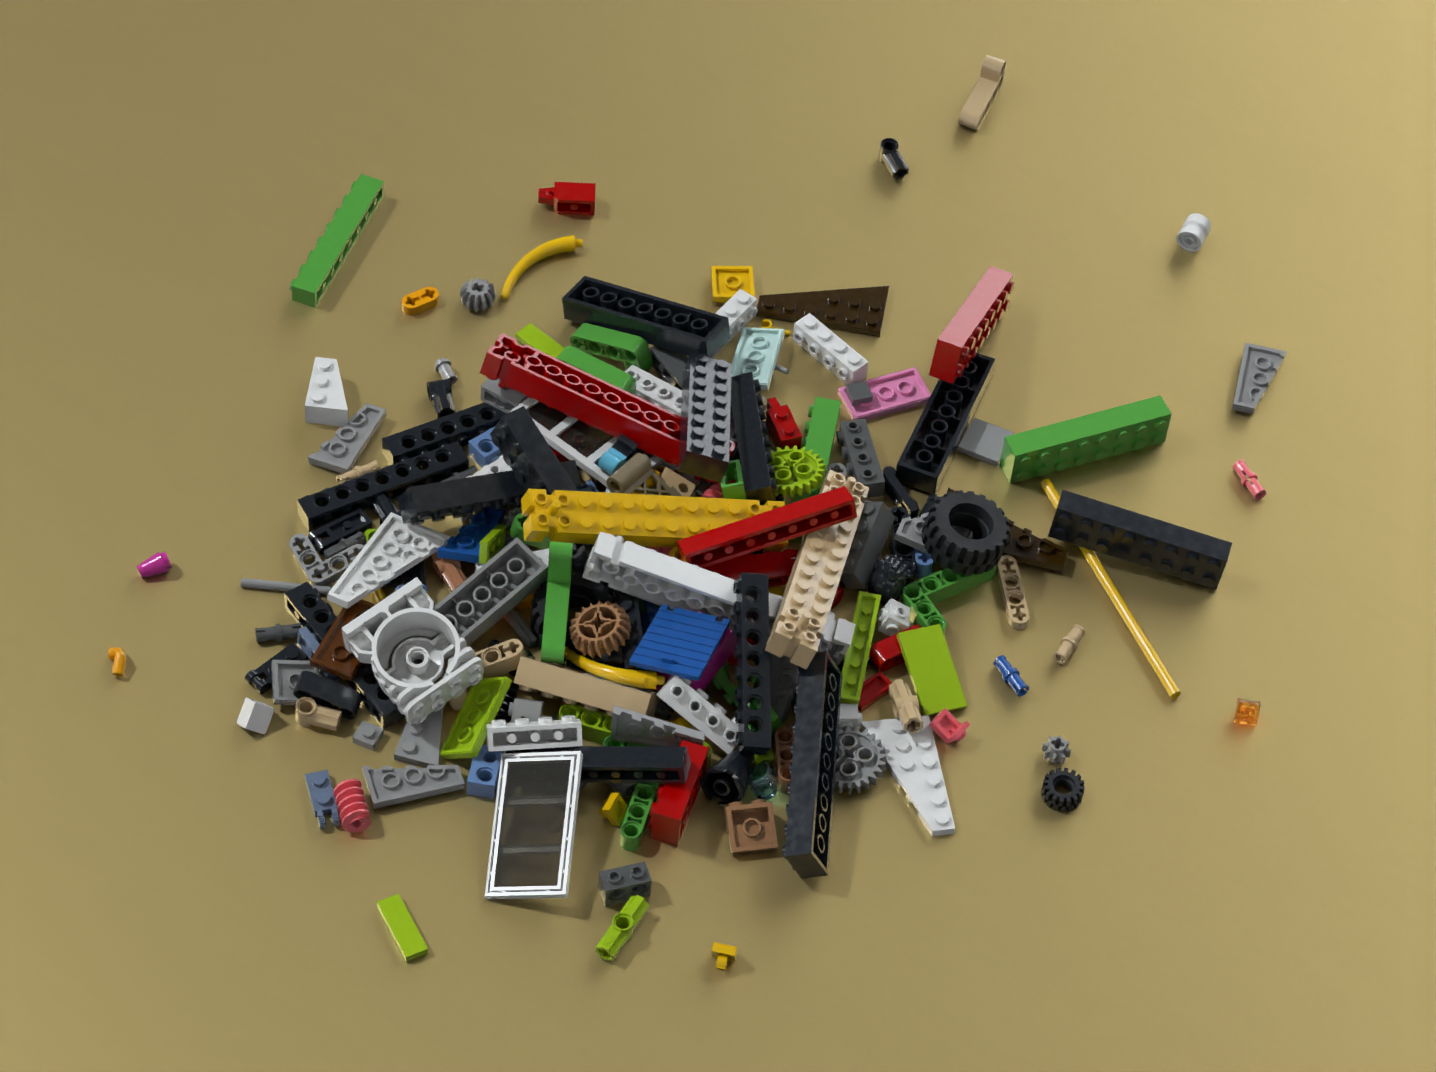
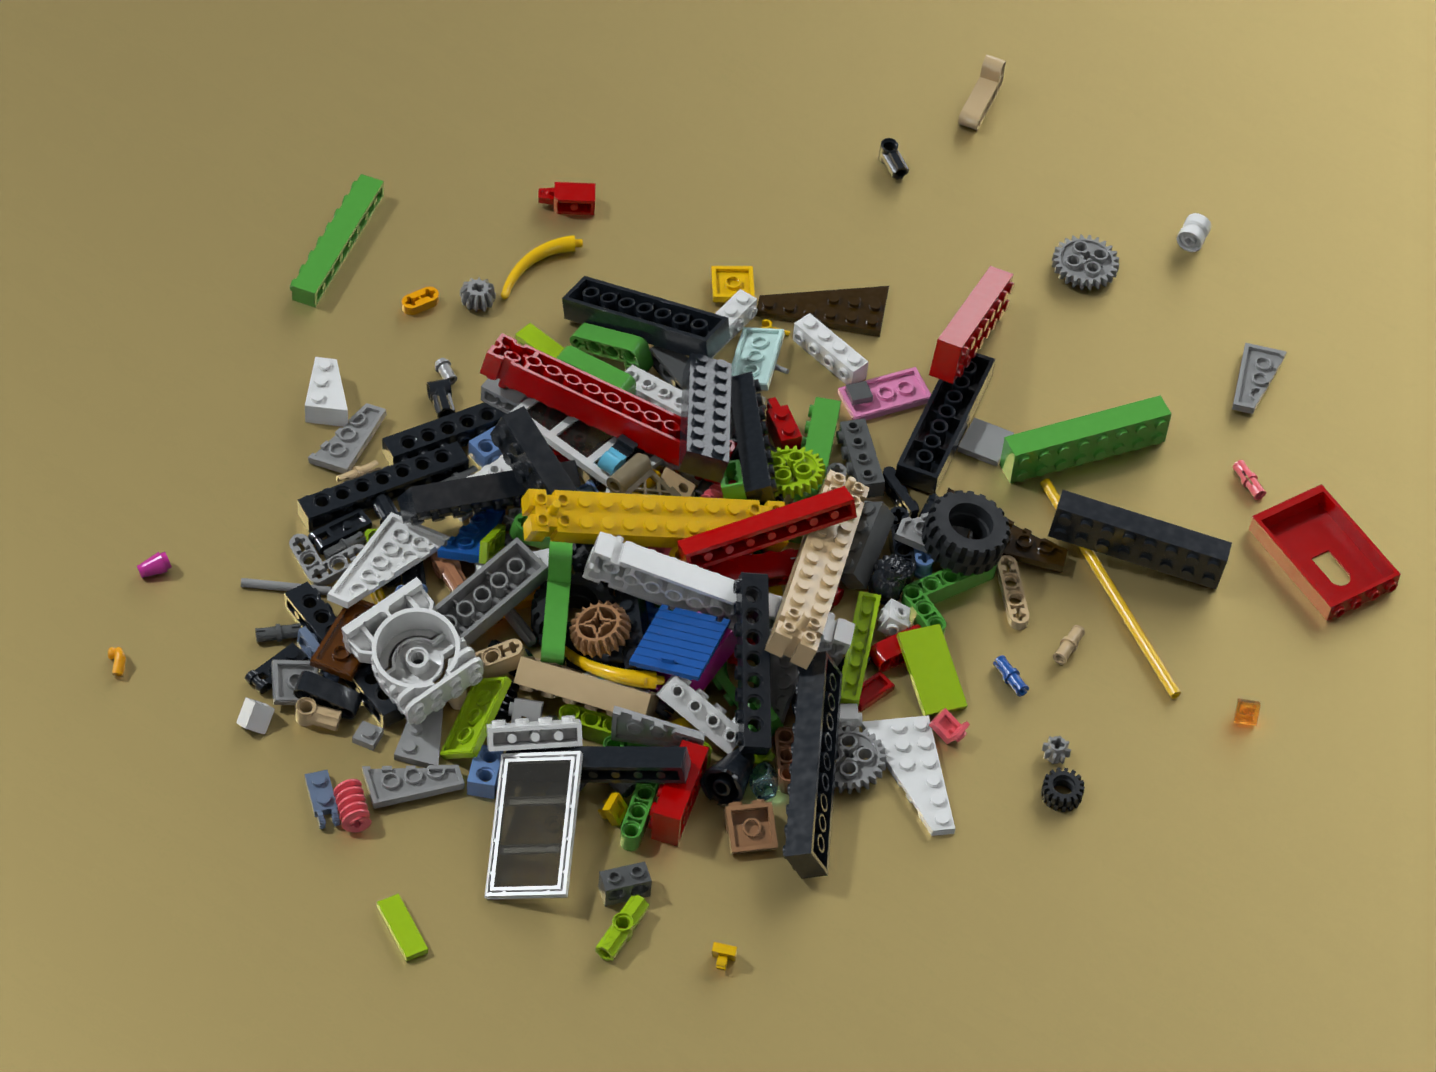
(905, 706): tan piece -> none
(1085, 262): none -> light grey gear
(1316, 525): none -> red panel

